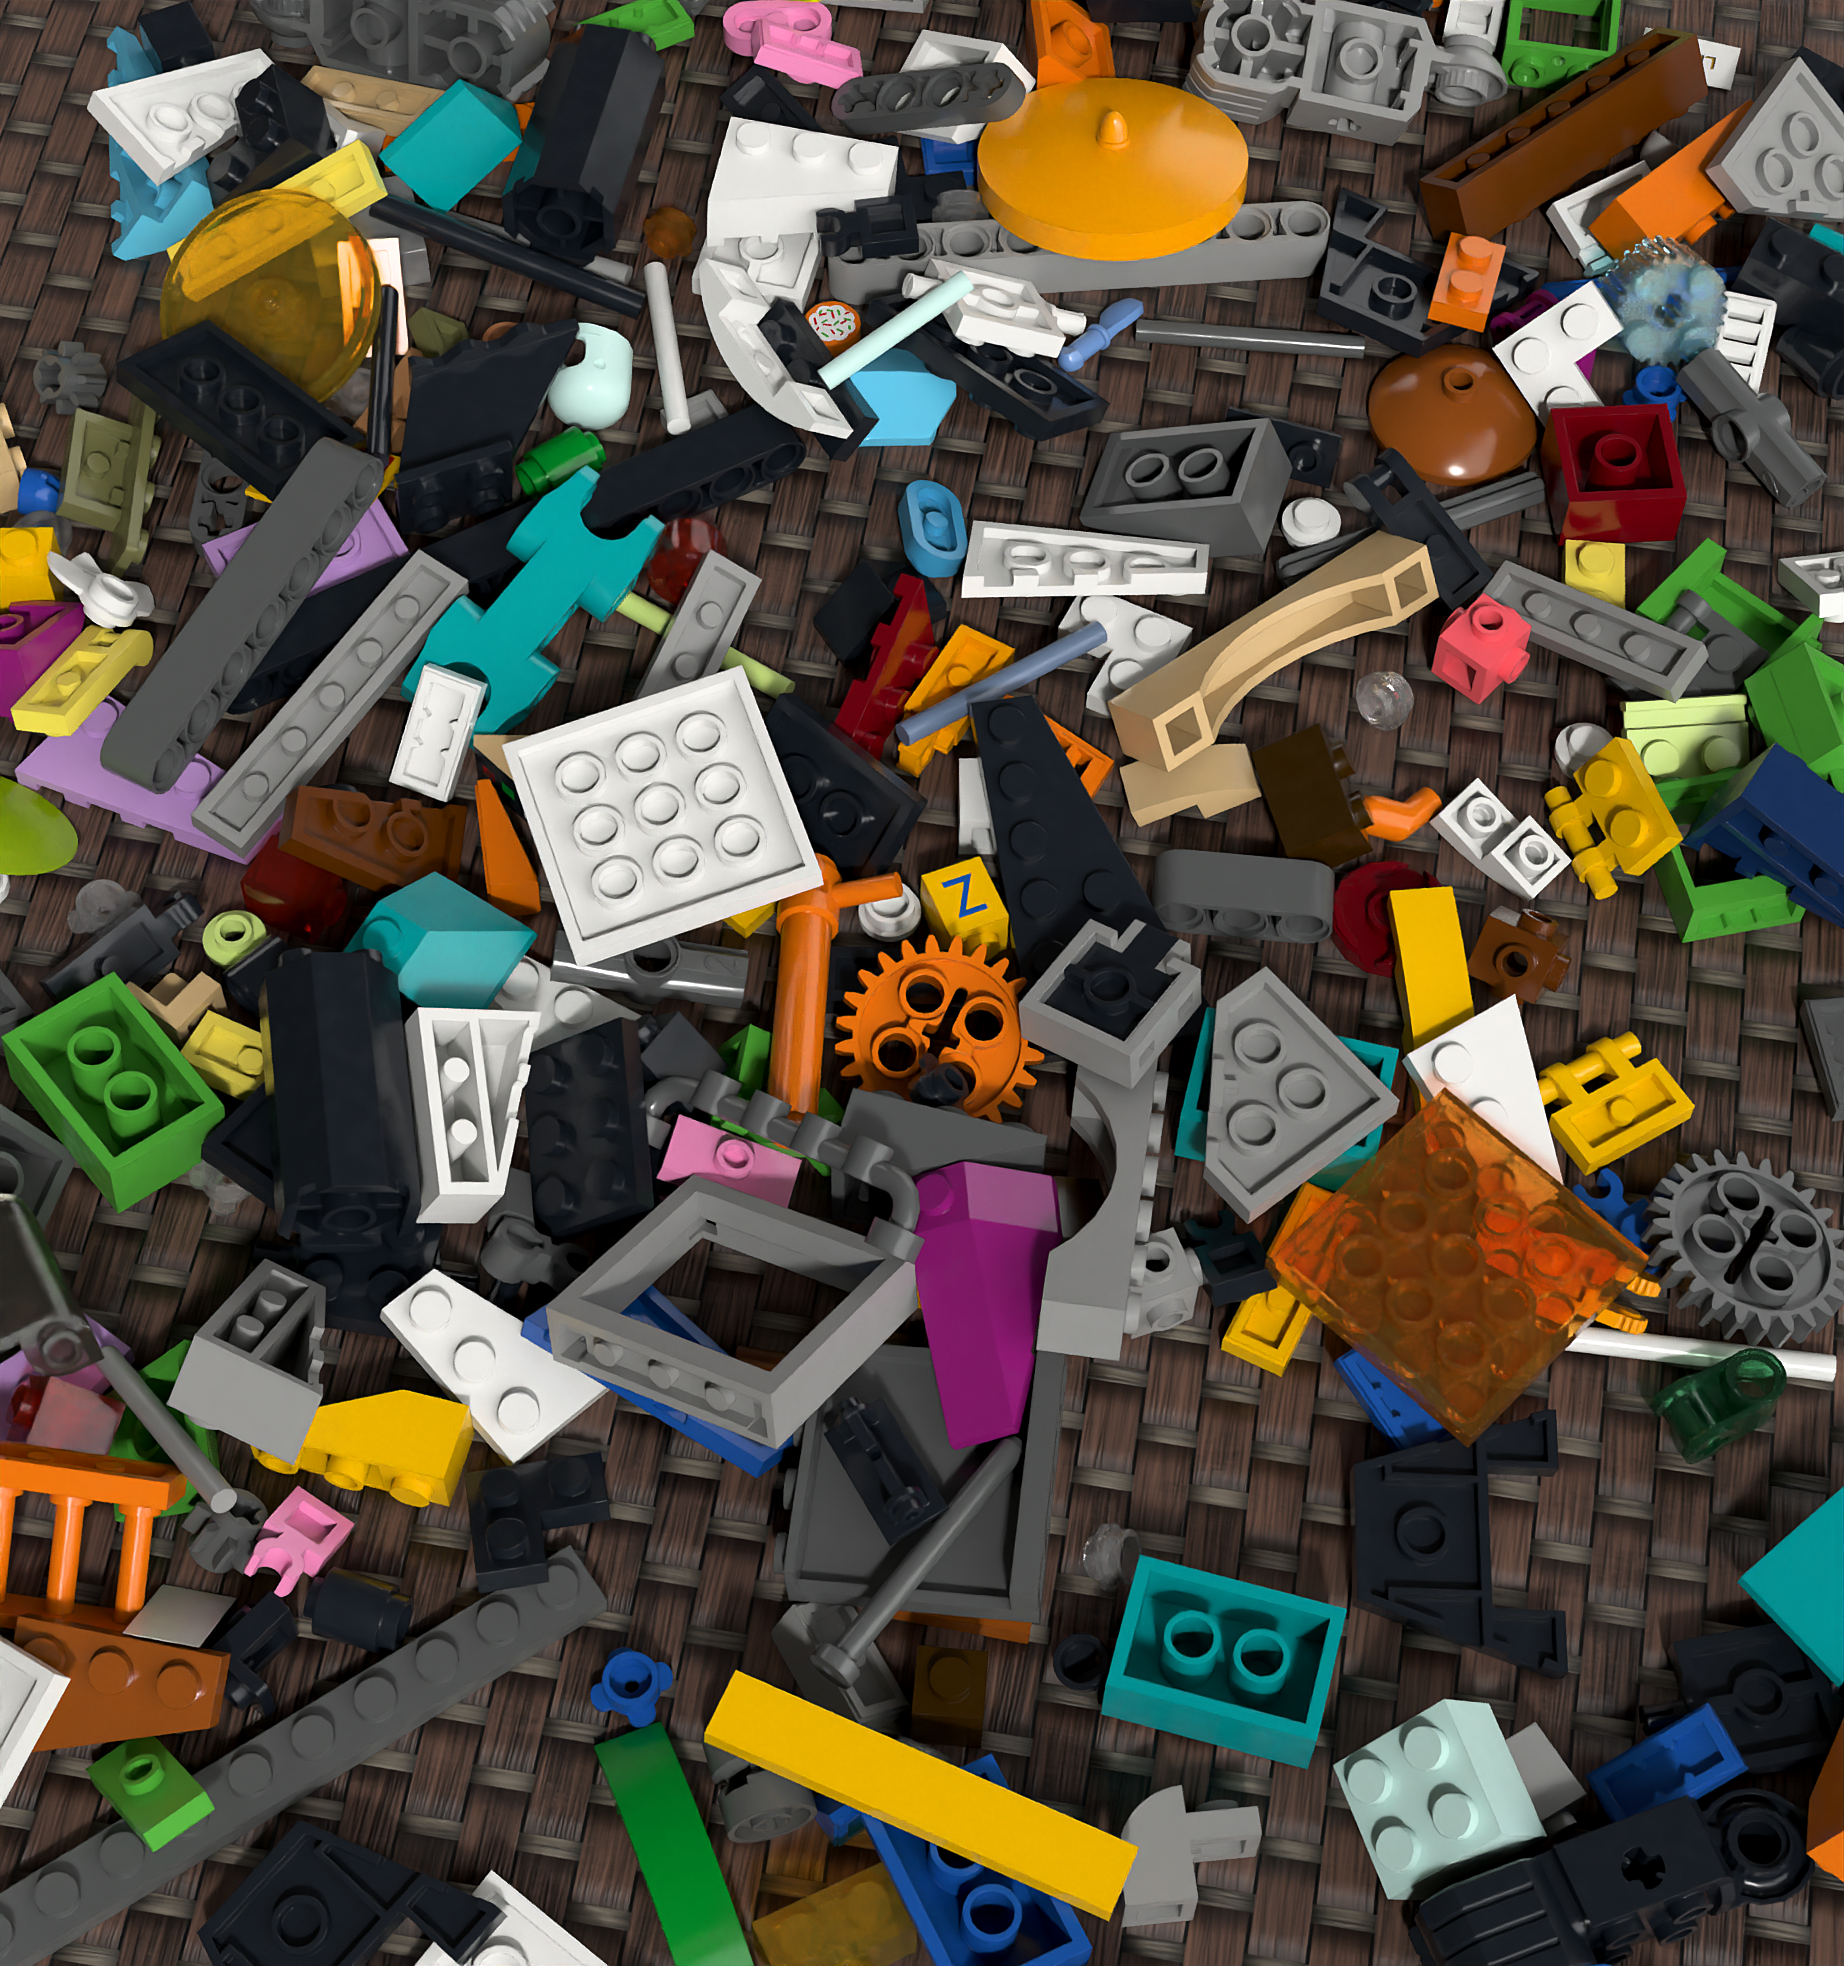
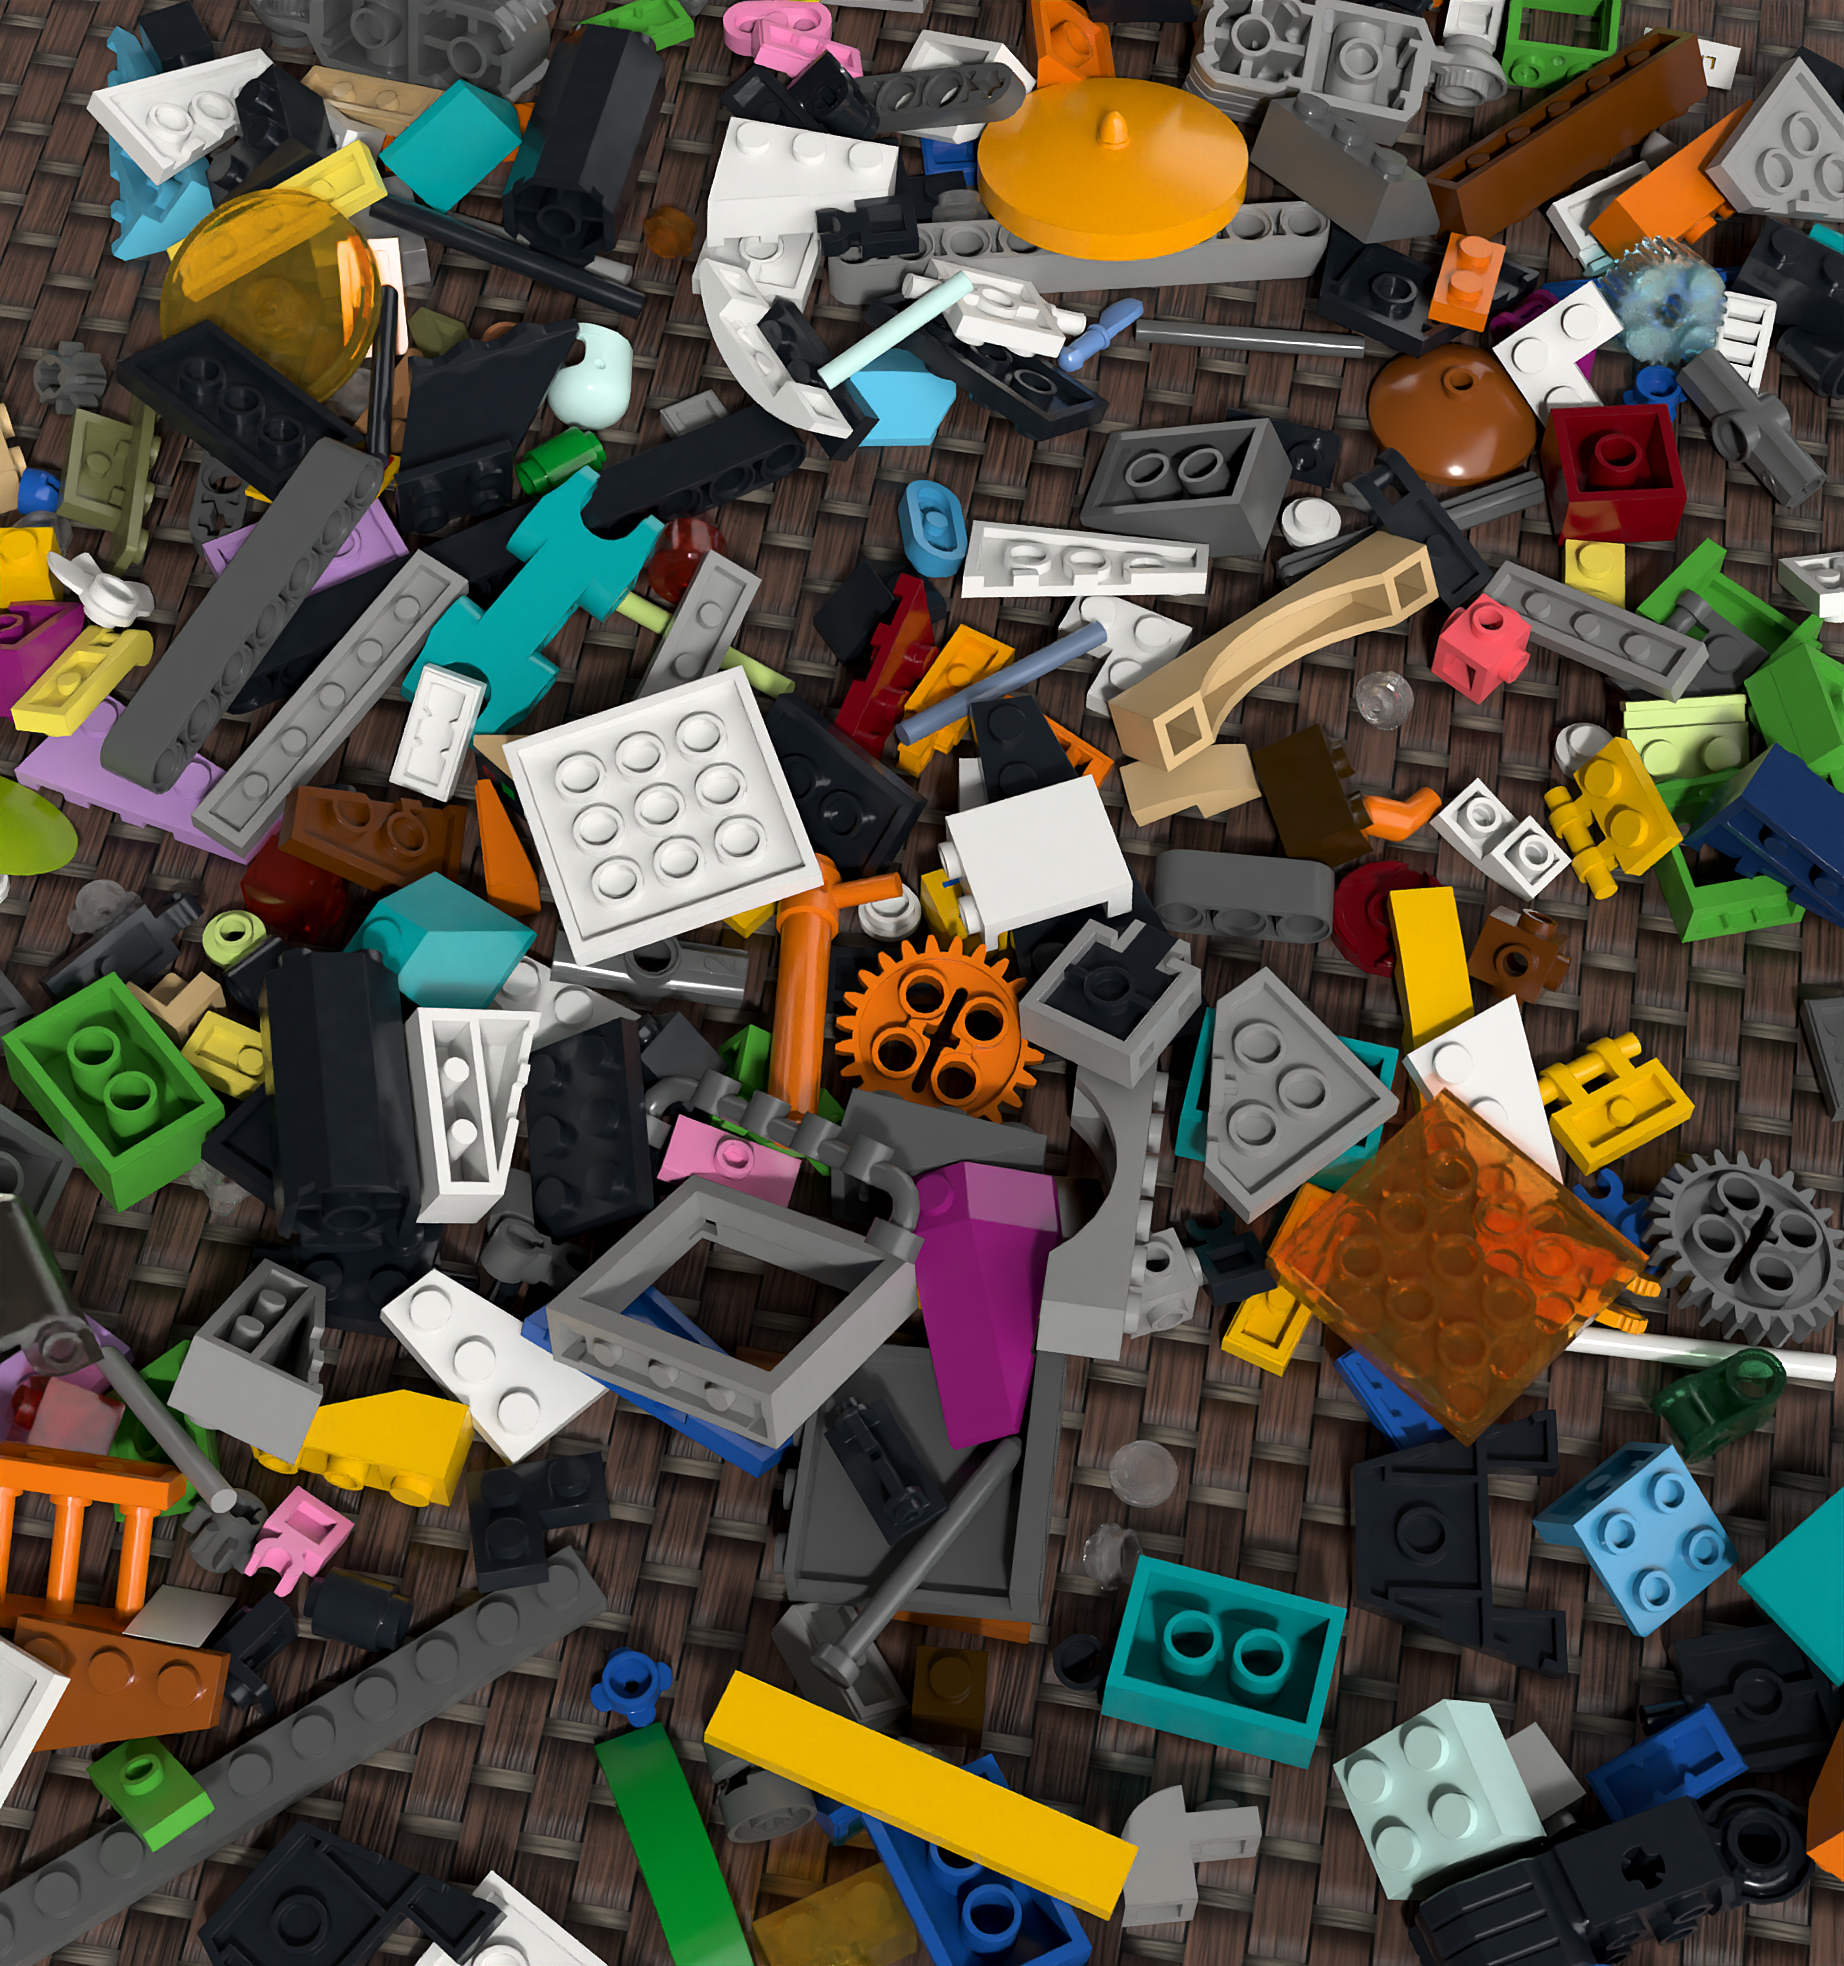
(667, 349): white bar -> none
(834, 99): none -> black piece
(836, 325): tile -> none
(938, 1084): black plate -> none
(1035, 859): none -> white panel
(1143, 1474): none -> clear plate
(1343, 172): none -> dark grey slope
(1642, 1532): none -> dark azure bracket

